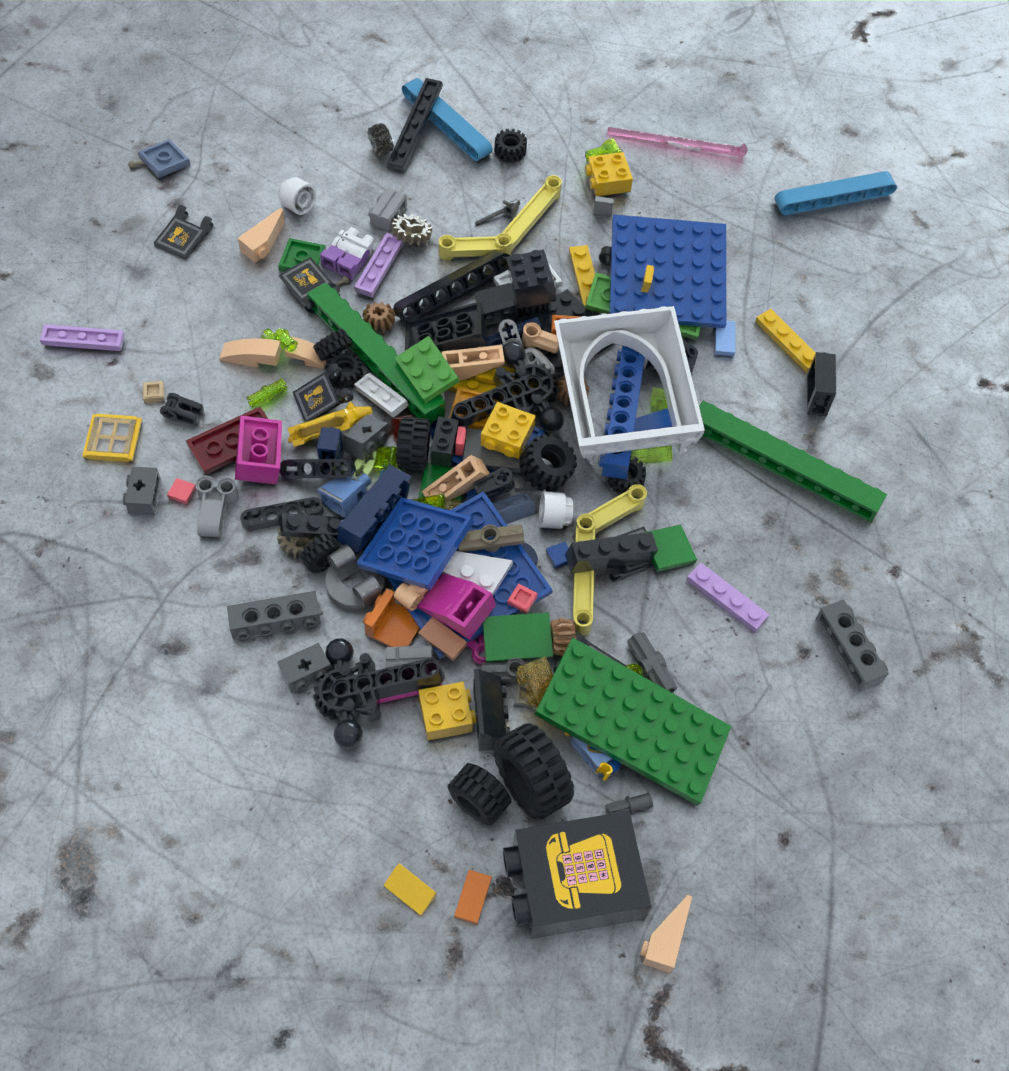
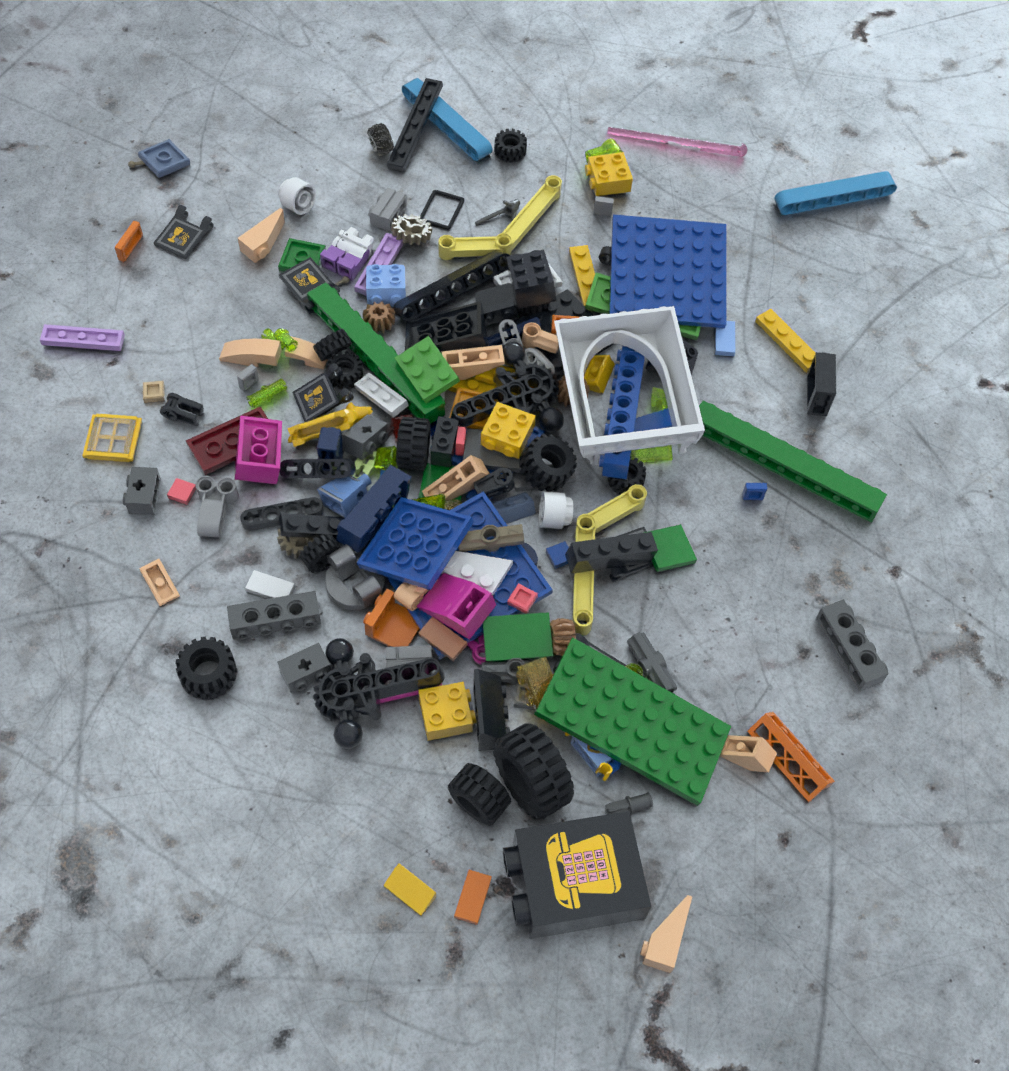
(128, 241): none -> orange tile
(159, 582): none -> light nougat slope
(200, 652): none -> black tyre
(247, 377): none -> light grey tile
(268, 586): none -> white tile
(385, 283): none -> light blue bracket
(454, 215): none -> black piece
(599, 372): none -> yellow slope
(647, 279): yellow tile -> none
(727, 597): lavender plate -> none
(749, 752): none -> light nougat slope
(754, 491): none -> blue tile
(799, 754): none -> orange fence

